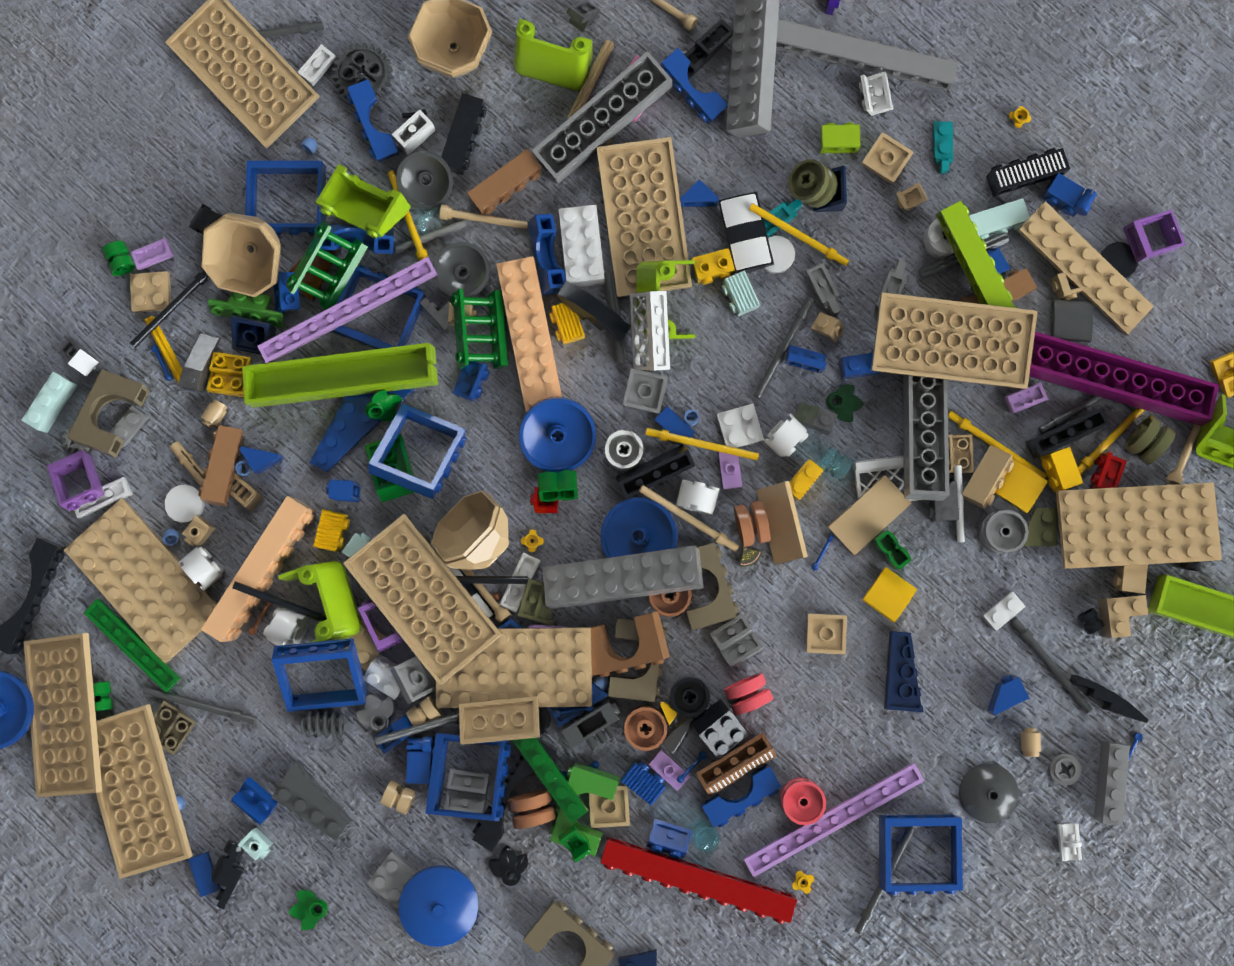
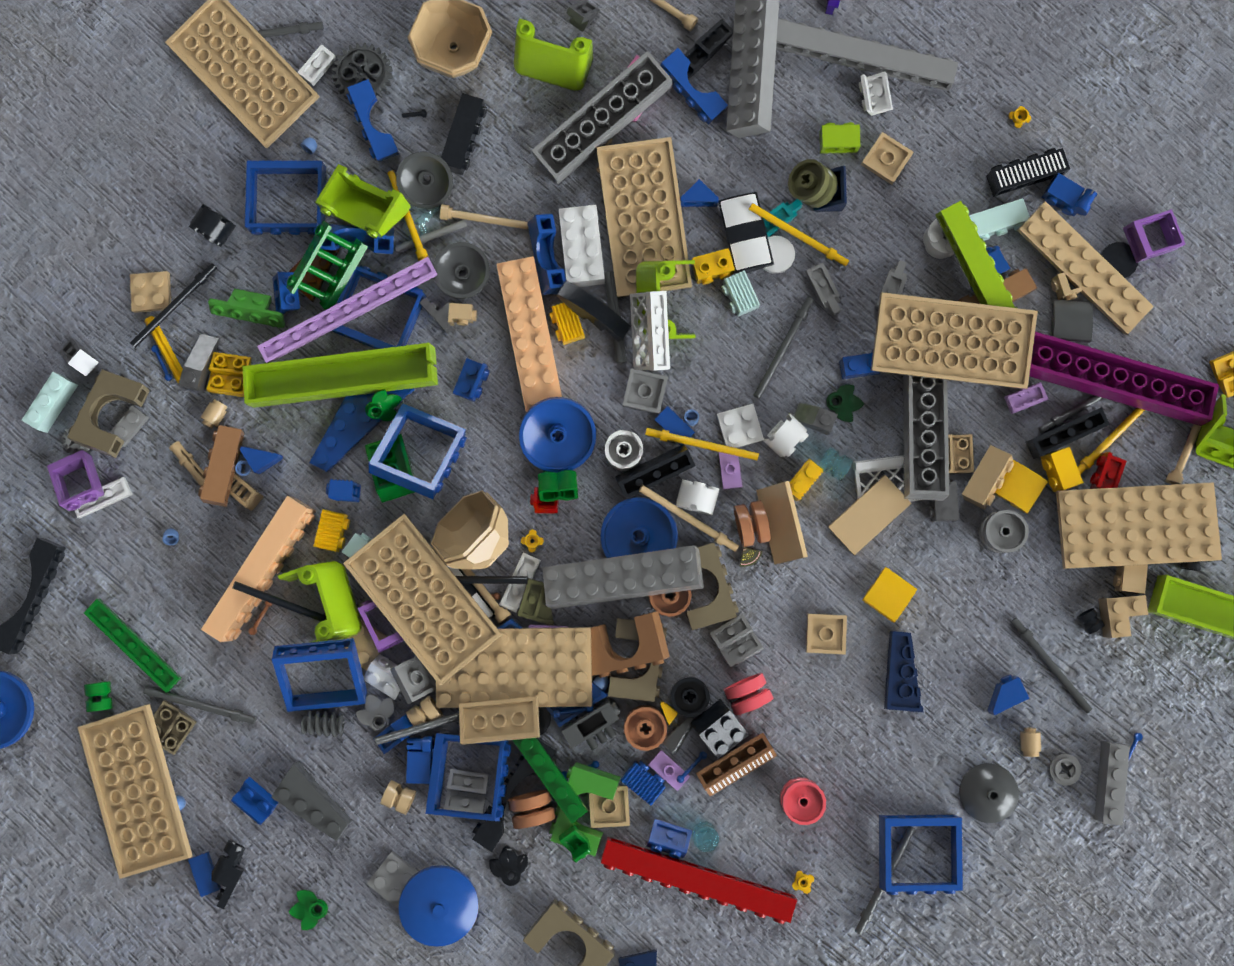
(63, 716): tan plate -> none
(118, 258): green wheel -> none
(142, 580): tan plate -> none
(152, 254): lavender plate -> none
(183, 503): white tile -> none
(201, 568): white brick -> none
(204, 531): tan brick -> none
(232, 262): tan rock -> none
(250, 333): dark blue slope -> none
(258, 837): light aqua brick -> none
(286, 627): white brick -> none
(413, 132): white brick -> none
(494, 320): green fence -> none
(505, 182): medium nougat brick -> none
(592, 77): tan axle -> none
(721, 809): blue arch -> none
(806, 359): blue bracket -> none
(815, 566): blue hinge -> none
(828, 326): tan bracket -> none
(833, 819): lavender plate -> none
(888, 545): green brick -> none
(911, 197): tan bracket -> none
(943, 144): teal hinge -> none
(952, 260): dark grey axle -> none
(959, 523): white bar -> none
(965, 424): yellow bar -> none
(1003, 611): white plate -> none
(1042, 528): olive wing -> none
(1069, 841): white hips -> none
(1112, 701): black slope -> none
(1150, 440): olive wheel -> none

